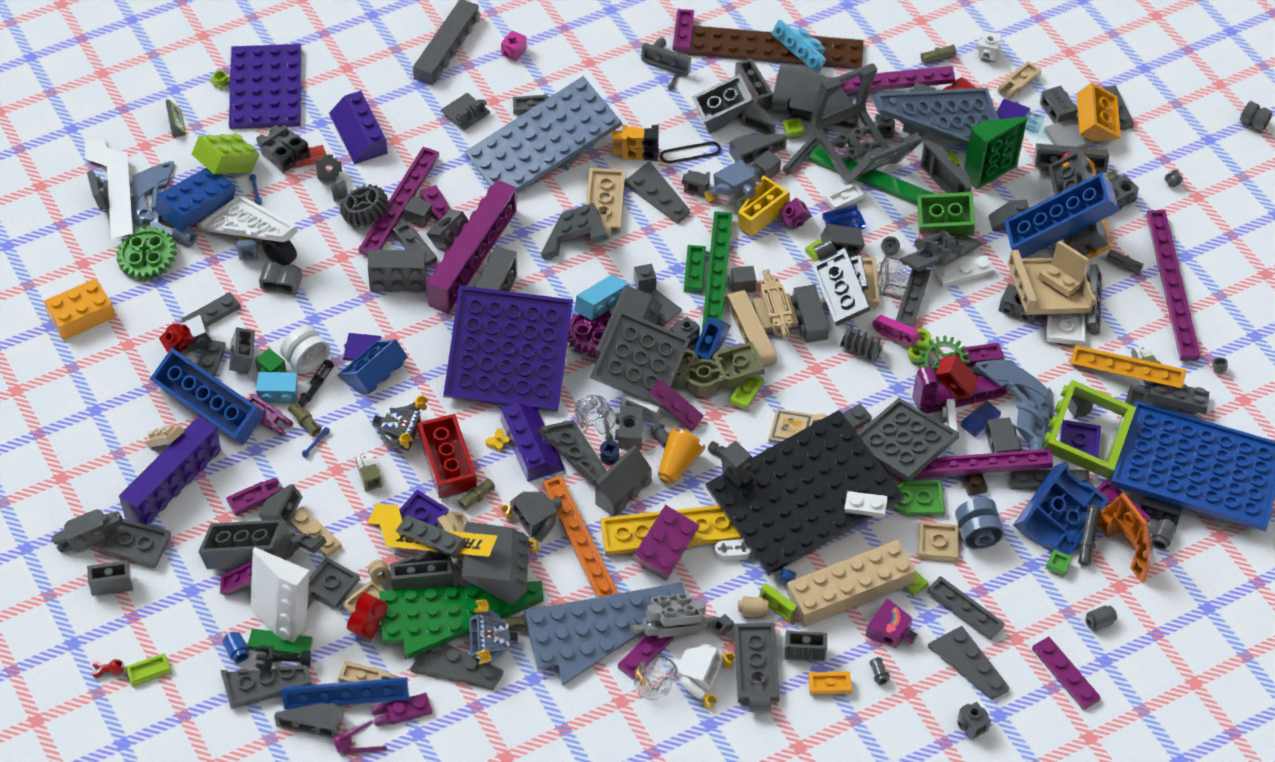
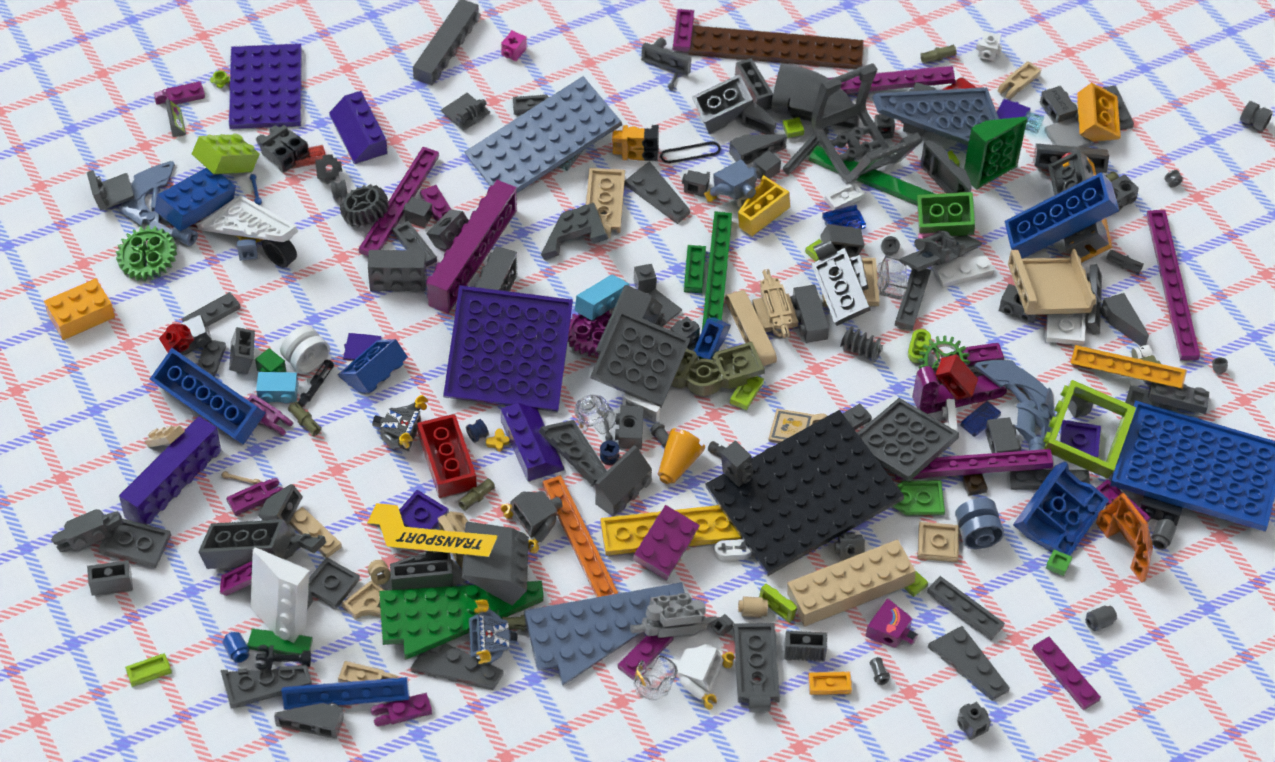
(114, 667): red arm -> none
(117, 184): white sticker -> none
(180, 94): none -> magenta hinge
(225, 475): none -> tan hinge
(280, 278): dark grey brick -> none
(305, 453): blue hinge -> none
(343, 741): magenta plant -> none
(366, 617): red brick -> none
(368, 472): olive leg -> none
(431, 536): dark grey plate -> none
(477, 430): none -> dark blue wheel
(675, 405): magenta plate -> none
(742, 279): dark grey brick -> none
(787, 575): blue plate -> none
(795, 213): magenta brick -> none
(801, 44): medium azure bracket -> none
(849, 545): none -> dark grey brick
(866, 504): white plate -> none
(896, 330): dark pink beam -> none
(1005, 212): dark grey slope -> none
(1066, 270): tan bracket -> none
(1087, 543): dark grey pin -> none
(1123, 317): none -> dark grey slope

